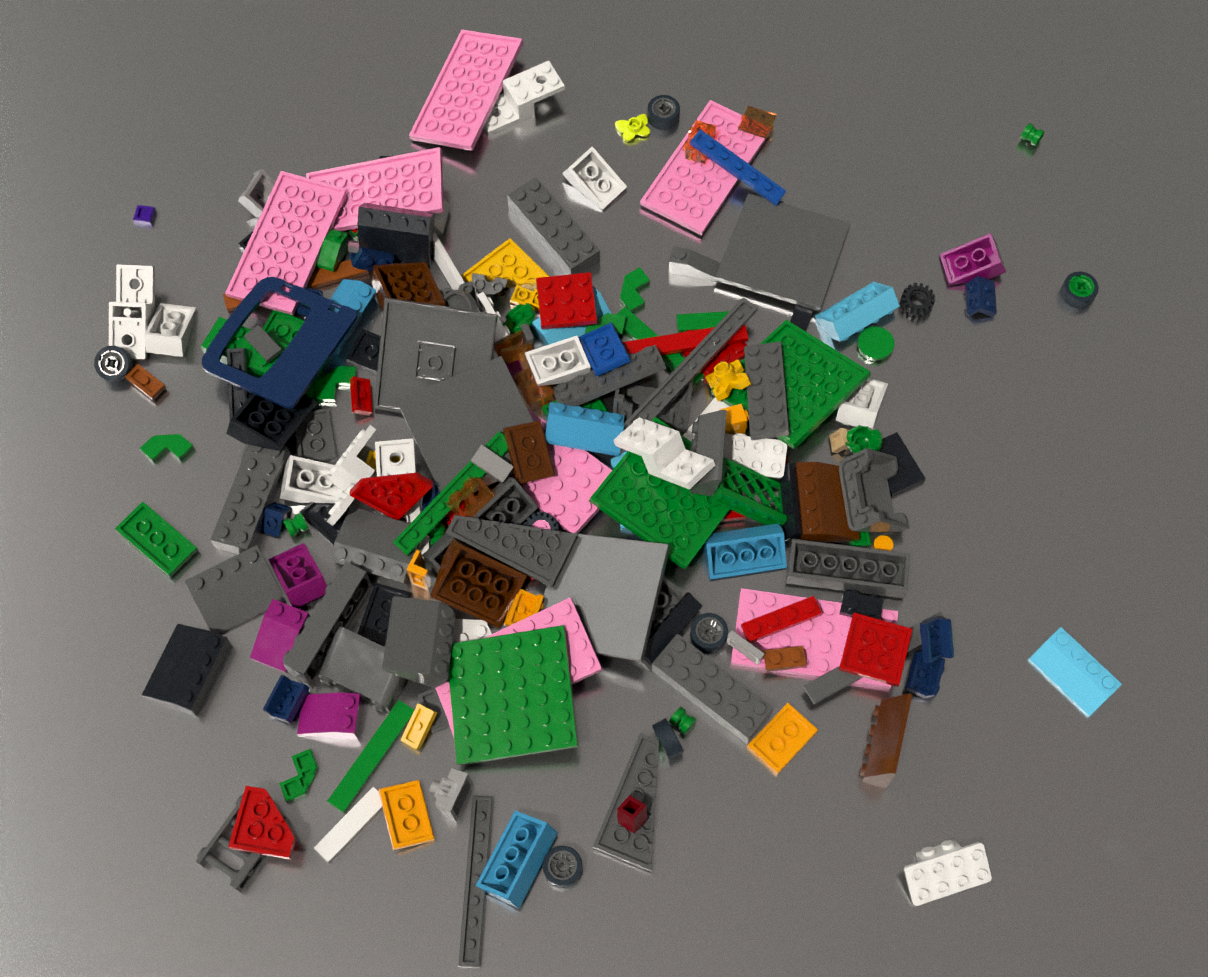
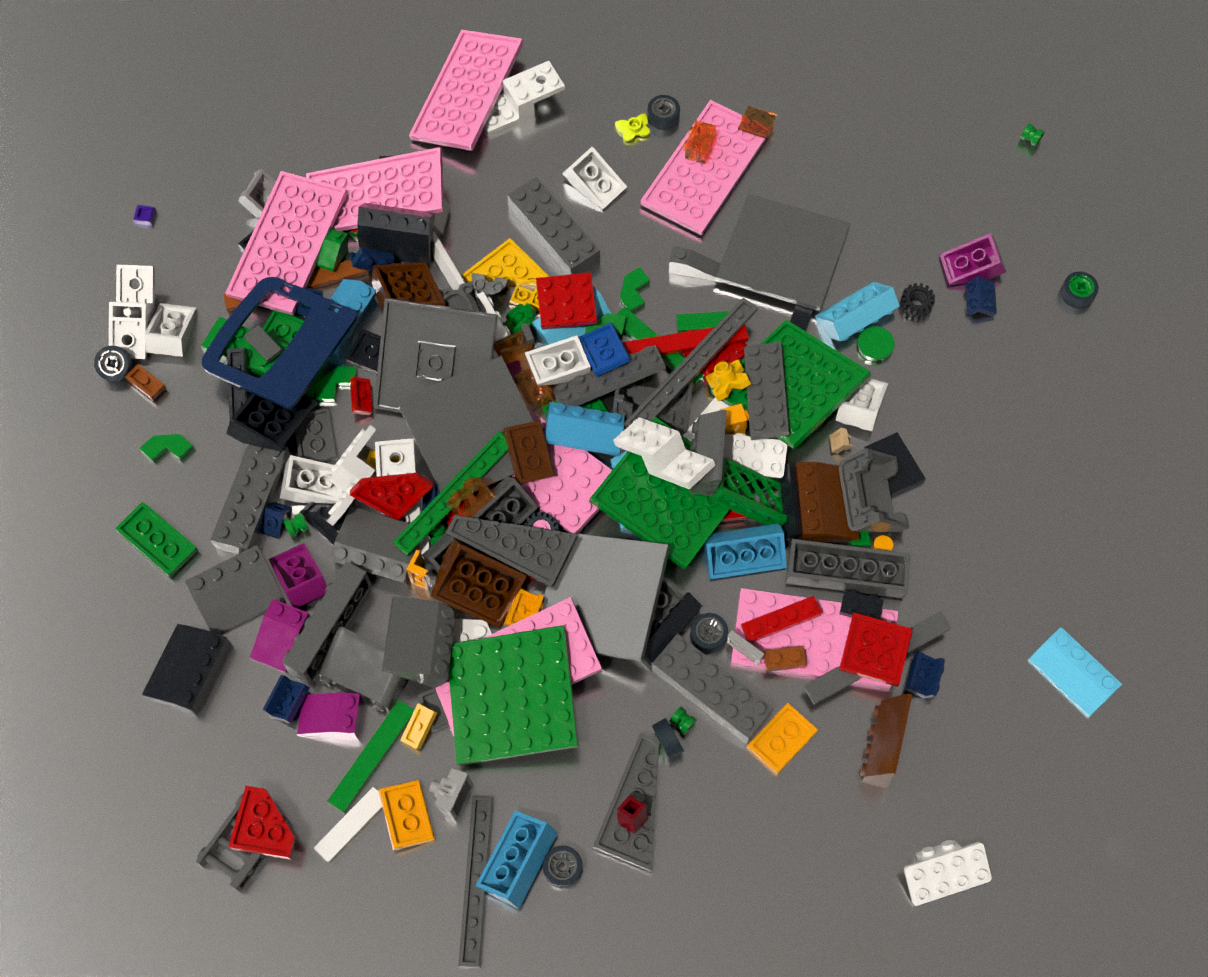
(299, 785): green tile -> none
(377, 613): black tile -> none
(491, 463): light grey tile -> none
(737, 167): blue tile -> none
(862, 438): green hair -> none
(936, 639): dark blue bracket -> none

